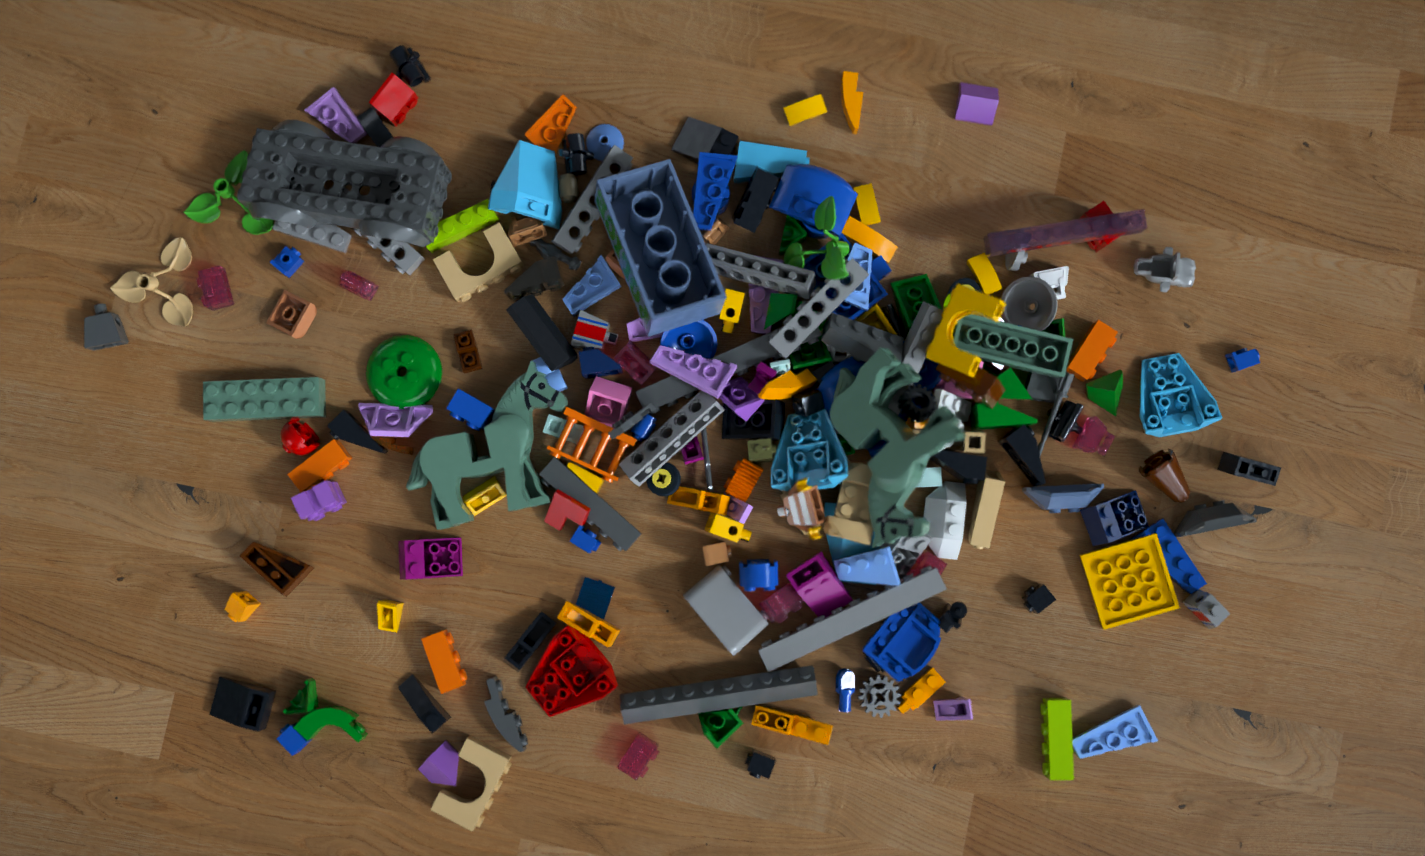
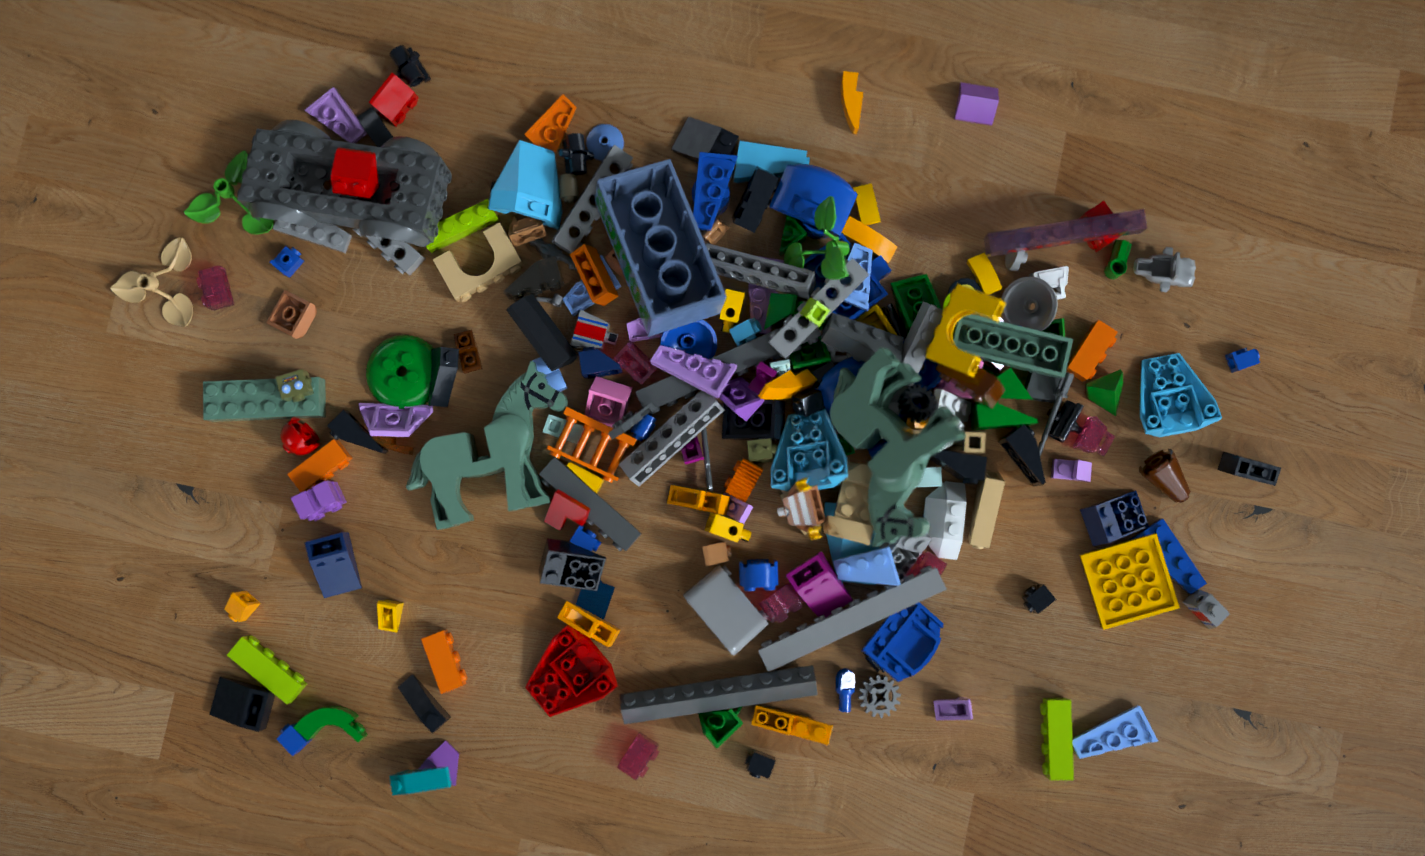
(103, 330): dark grey torso -> none
(267, 669): none -> lime brick
(276, 568): reddish brown wedge -> none
(294, 385): none -> olive head
(304, 700): green slope -> none
(334, 564): none -> dark blue slope
(354, 173): none -> red slope
(358, 285): clear pink piece -> none
(420, 780): none -> teal slope
(430, 558): magenta slope -> none
(443, 373): none -> black slope
(469, 811): tan arch -> none
(471, 409): blue brick -> none
(484, 496): yellow slope -> none
(506, 723): dark grey slope -> none
(529, 641): black slope -> none
(556, 301): none -> light grey hand
(570, 566): none -> black slope
(594, 275): none -> orange brick
(670, 480): black wheel -> none
(745, 331): none -> medium azure brick
(805, 109): yellow slope -> none
(814, 311): none -> lime slope
(921, 690): light orange hinge -> none
(952, 616): black hips -> none
(1063, 497): sand blue wedge -> none
(1071, 470): none -> lavender slope
(1118, 258): none -> green piece
(1212, 518): dark grey wedge -> none

